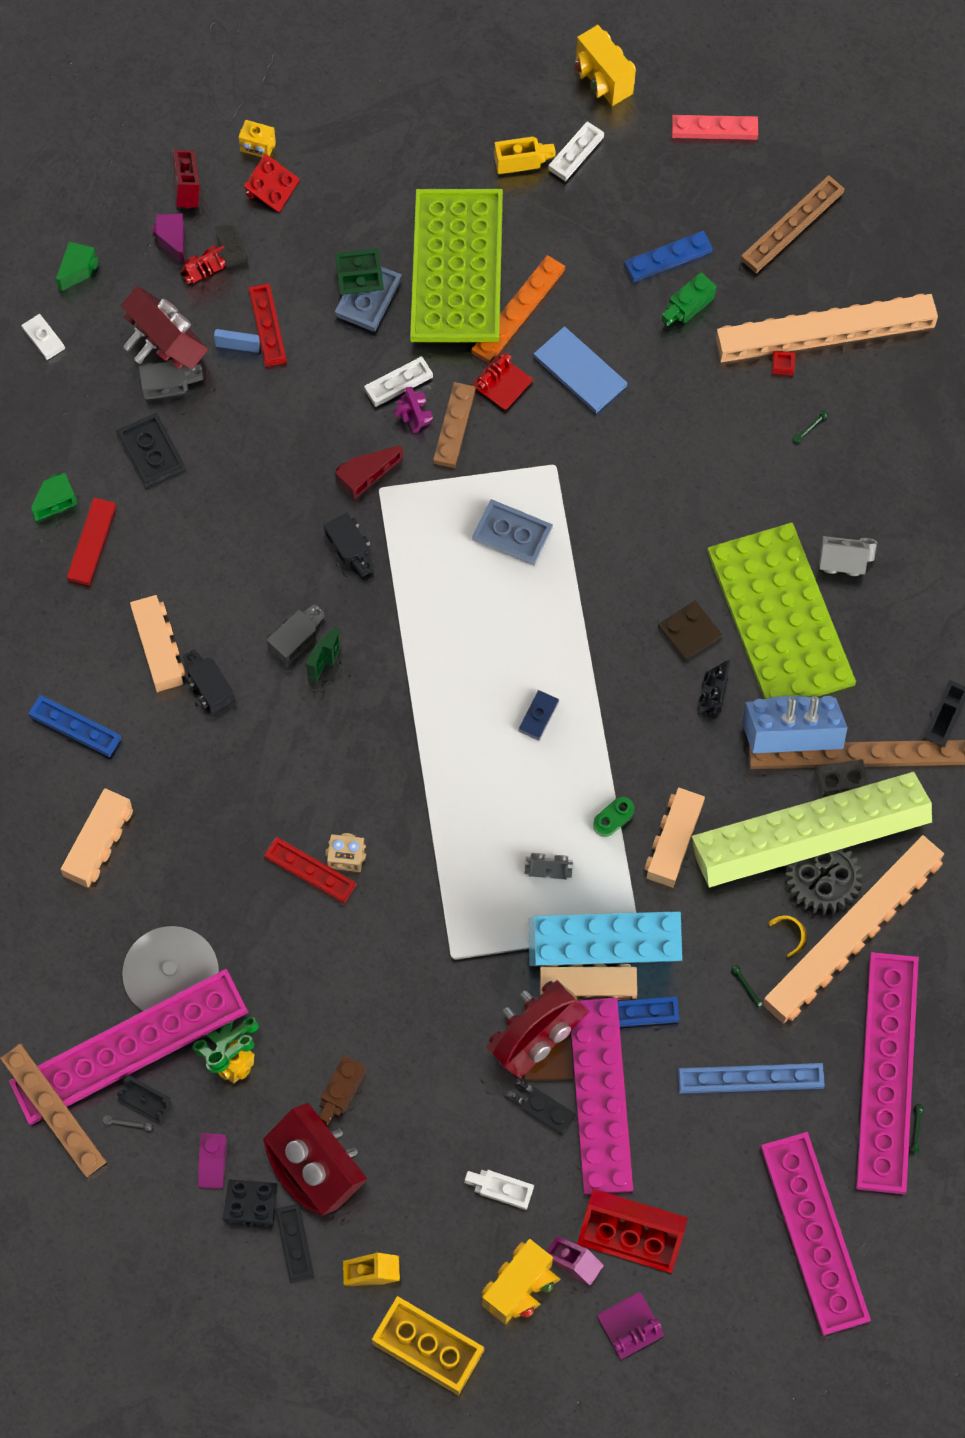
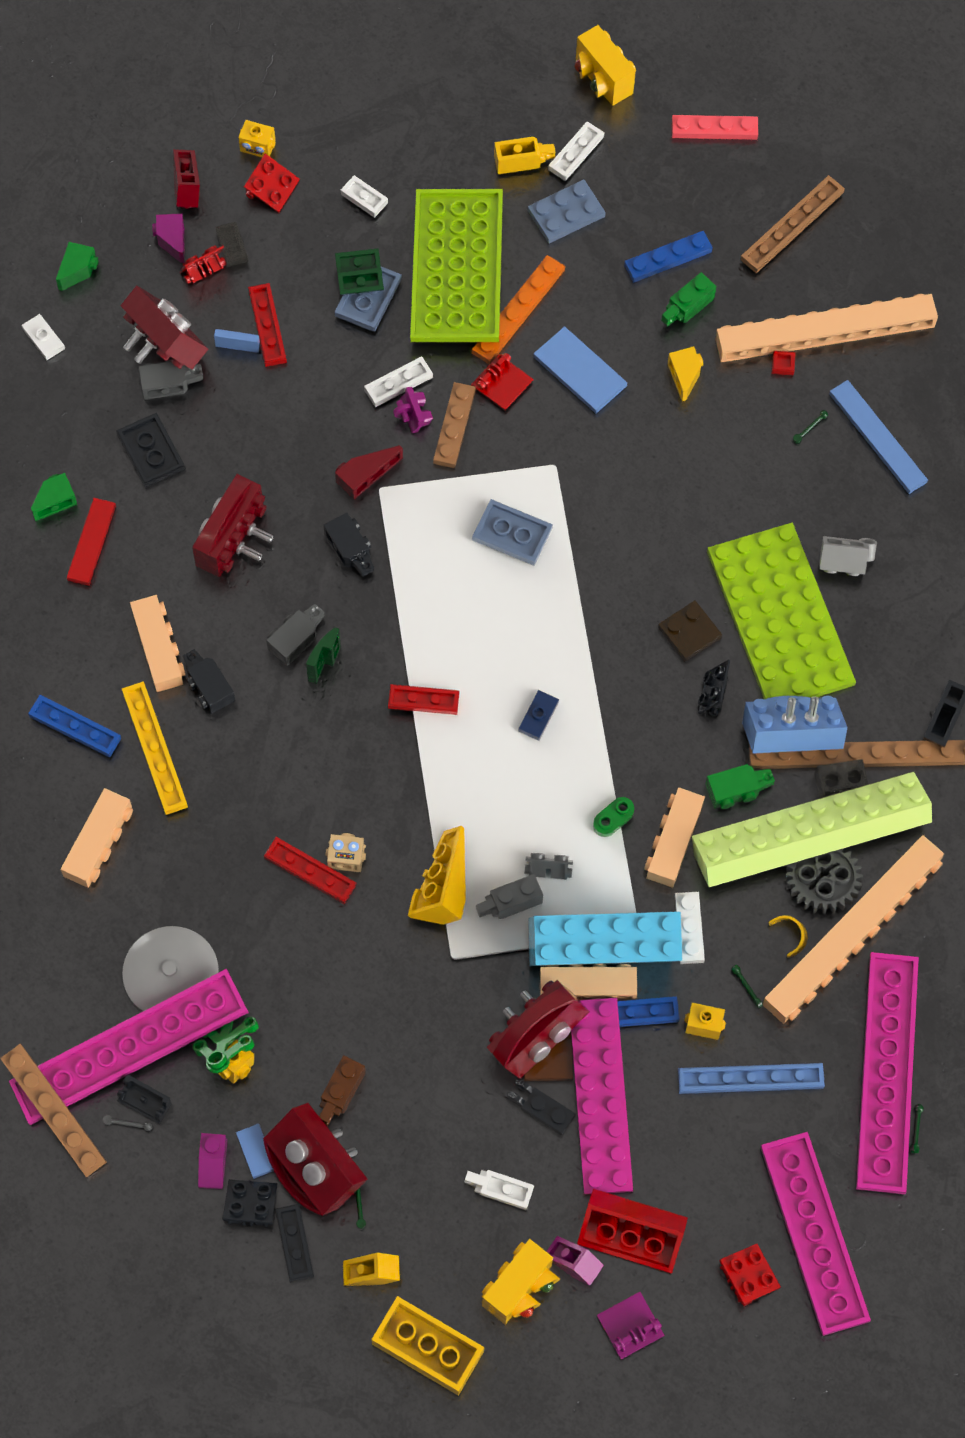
(154, 748): none -> yellow plate
(230, 521): none -> dark red piece
(254, 1150): none -> medium blue tile
(361, 1223): none -> dark green hinge
(364, 196): none -> white plate
(423, 699): none -> red tile
(444, 888): none -> yellow wedge
(512, 898): none -> dark grey hinge
(566, 211): none -> sand blue plate
(685, 370): none -> yellow slope
(691, 927): none -> white plate
(701, 1027): none -> yellow head
(737, 785): none -> green hinge
(749, 1274): none -> red hinge
(878, 437): none -> medium blue tile

